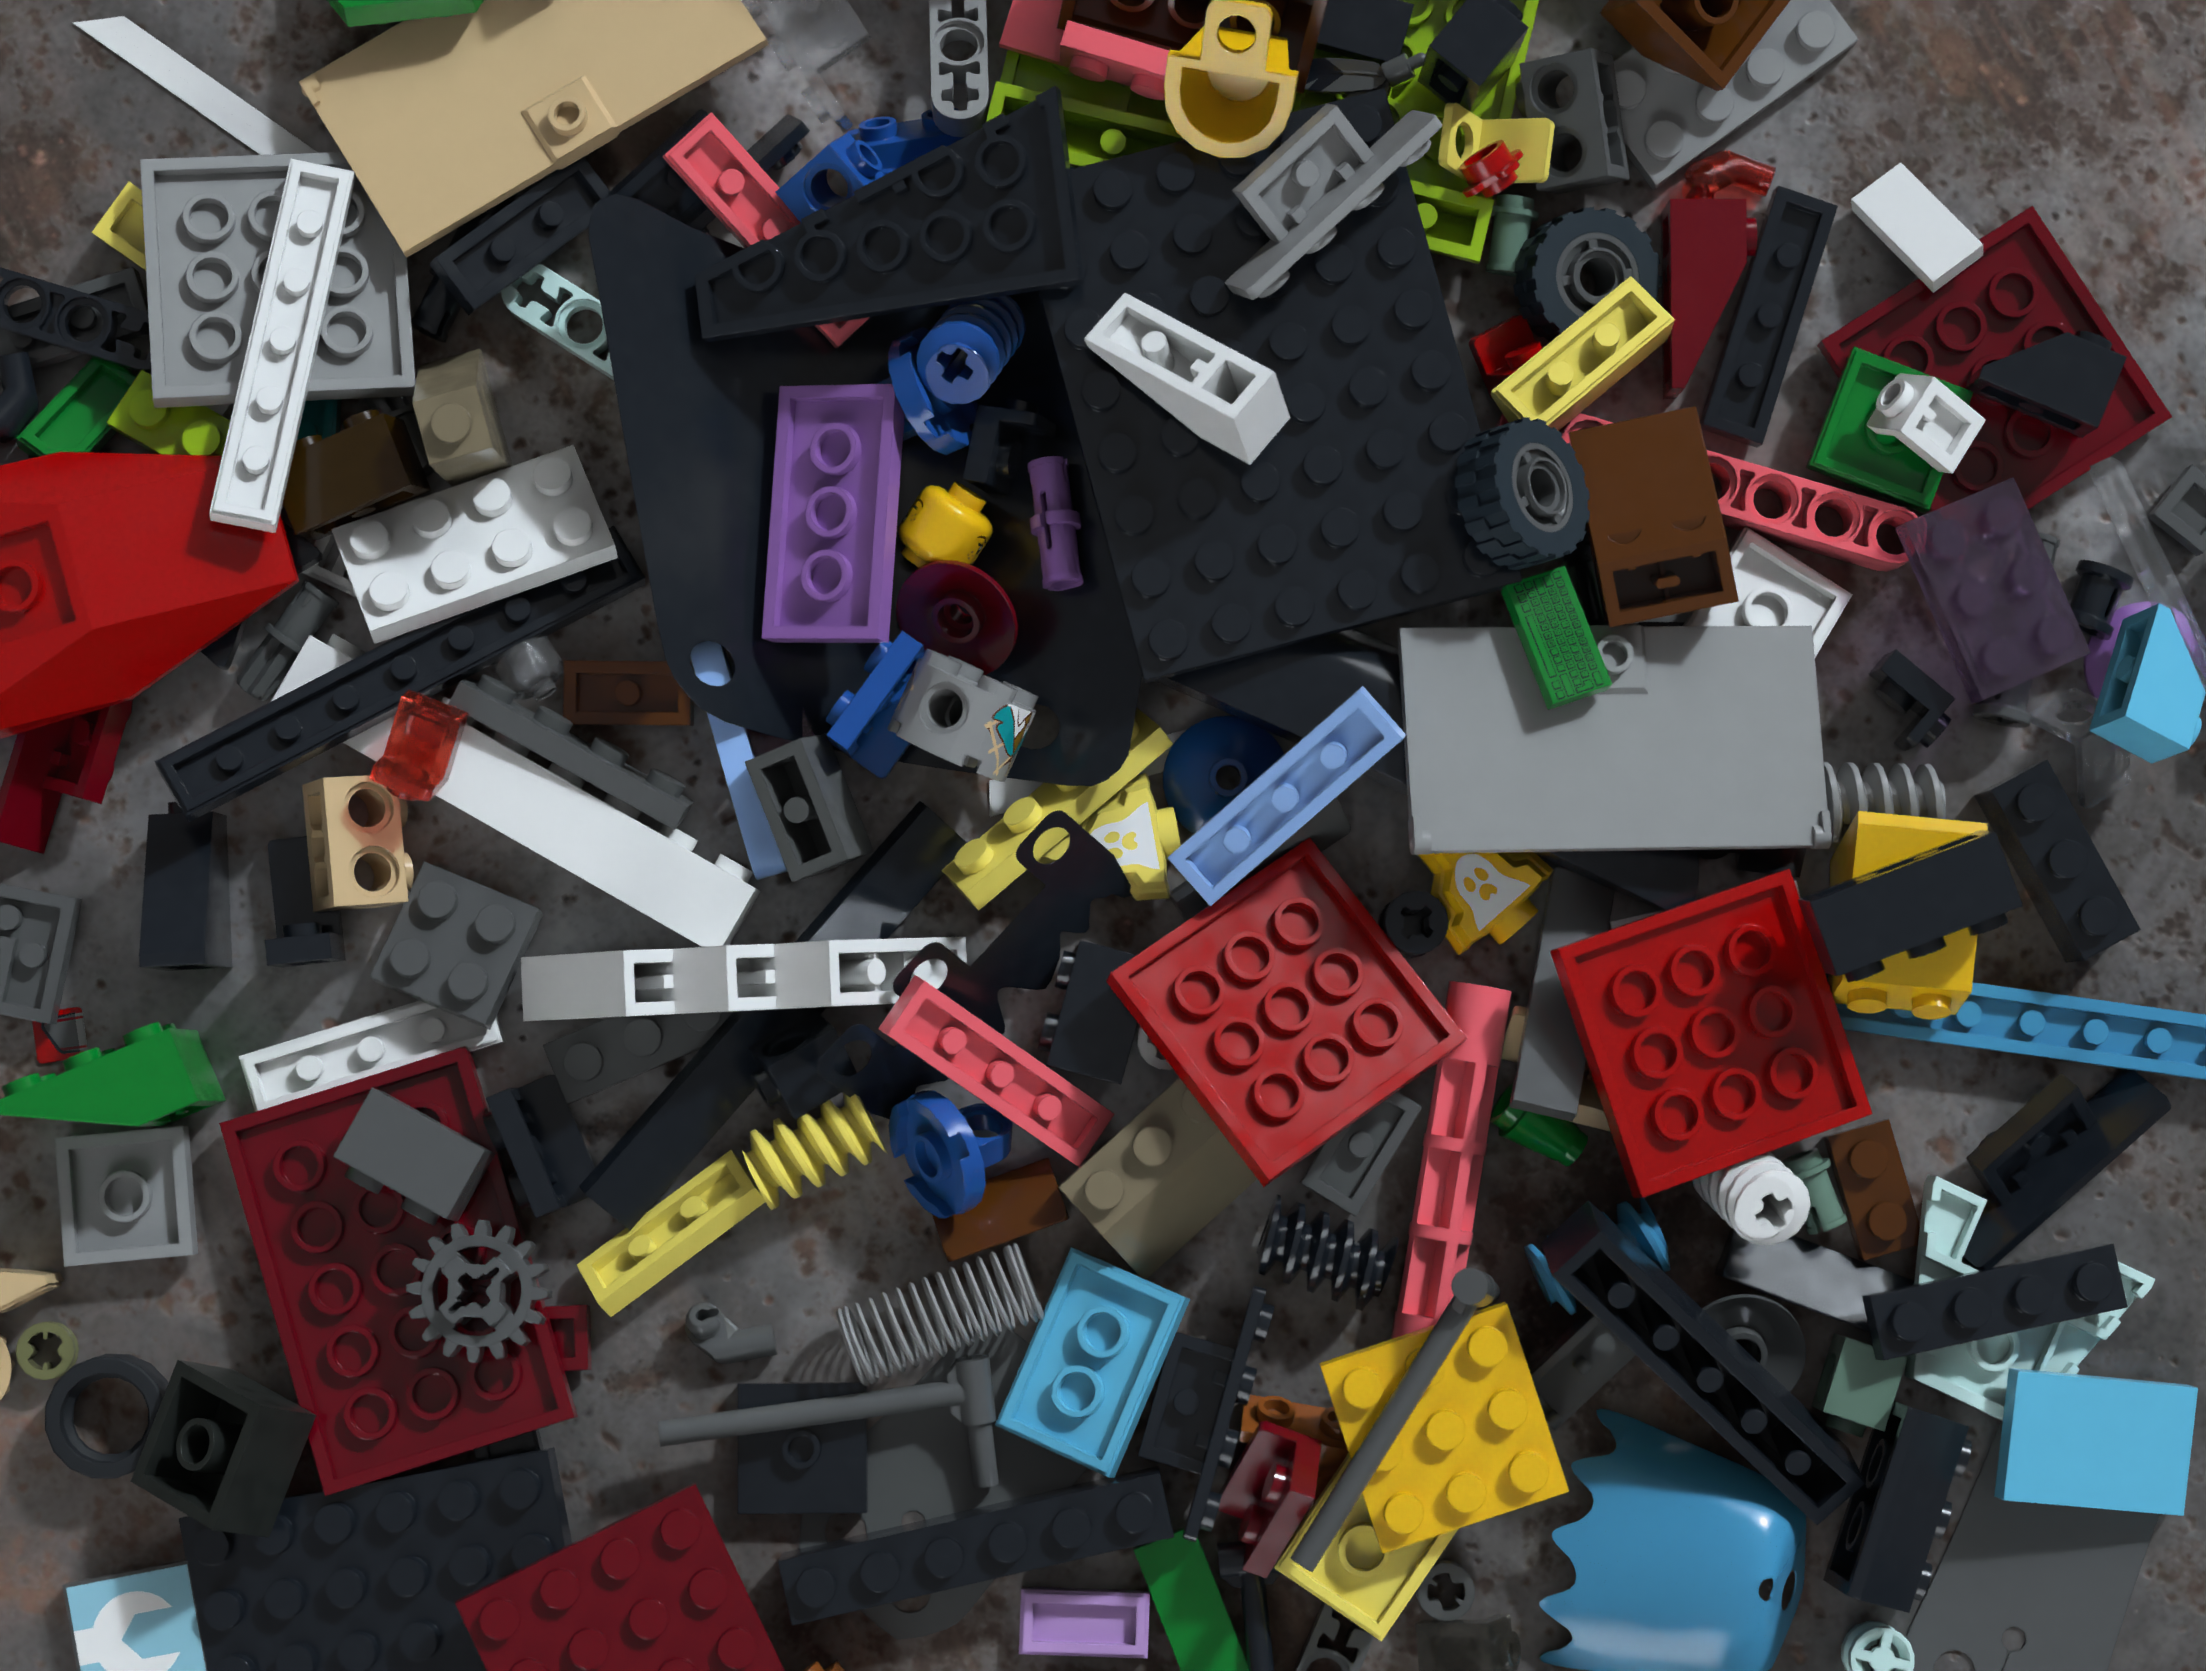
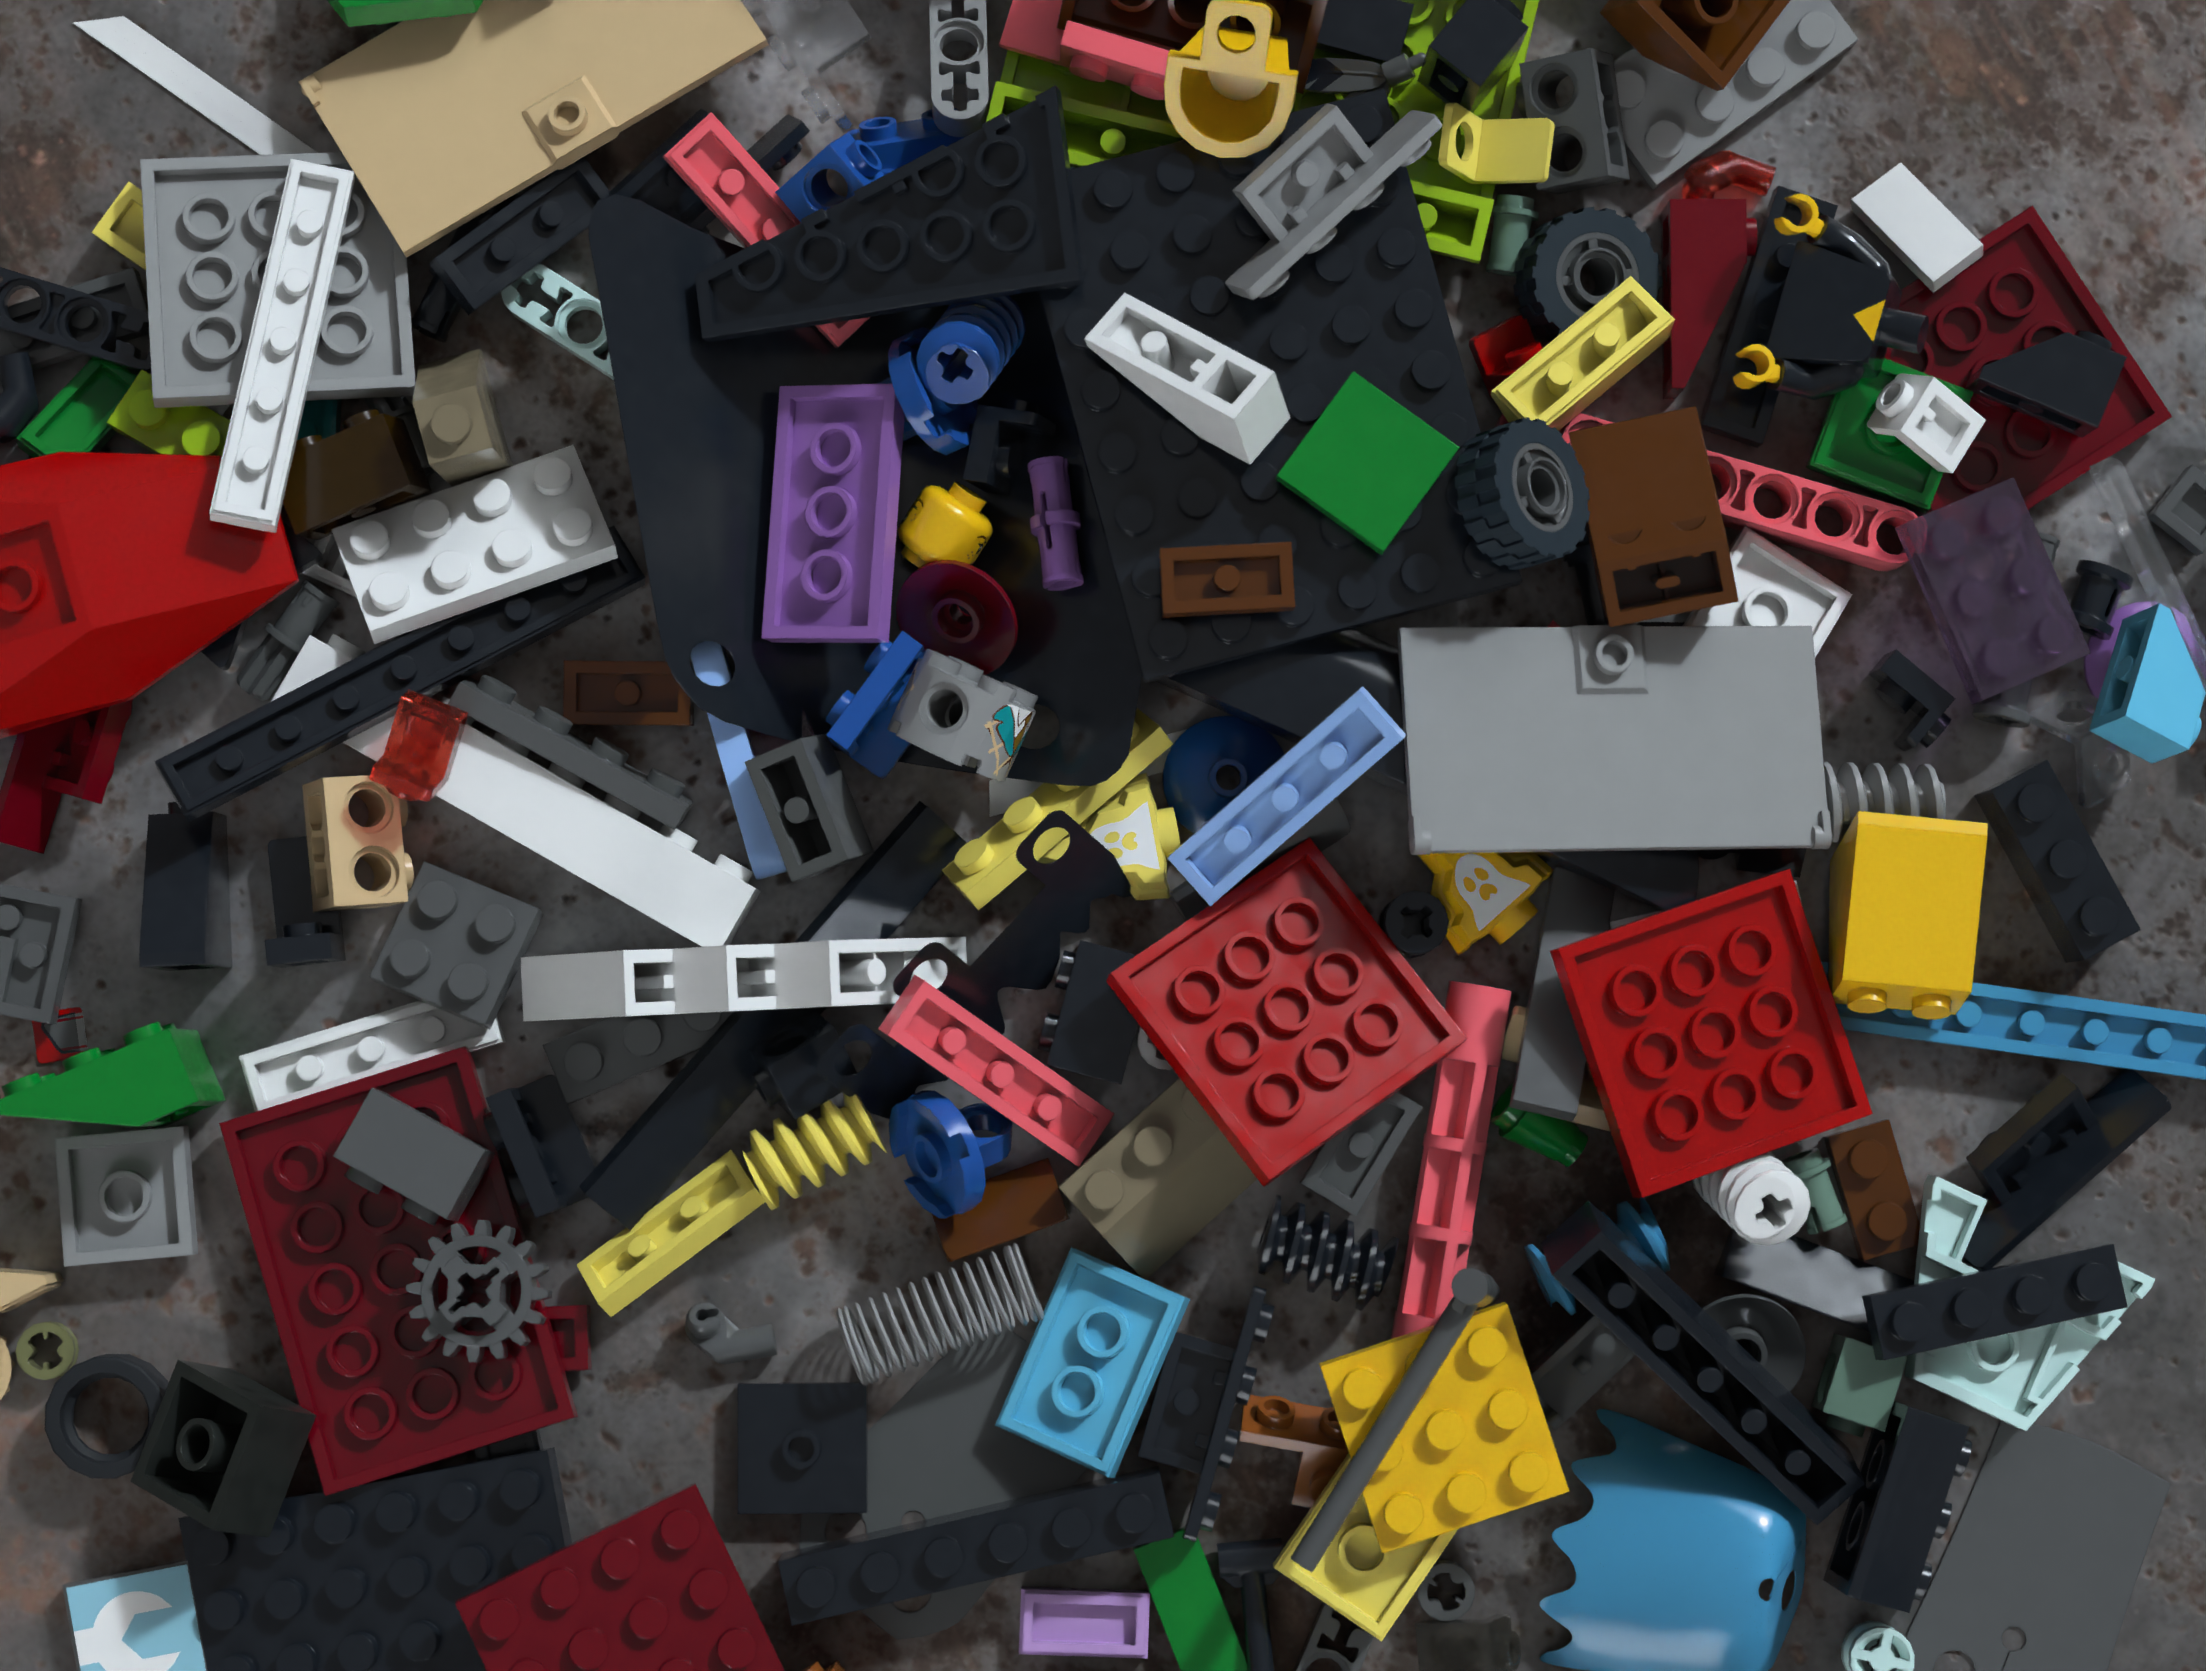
(530, 668): clear piece -> none
(965, 1392): dark grey bar -> none
(1227, 579): none -> reddish brown plate
(1271, 1492): dark red bracket -> none
(1367, 463): none -> green tile
(1490, 169): red plate -> none
(1556, 637): green tile -> none
(1832, 313): none -> black torso
(1911, 905): black brick -> none
(2096, 1442): medium azure tile -> none

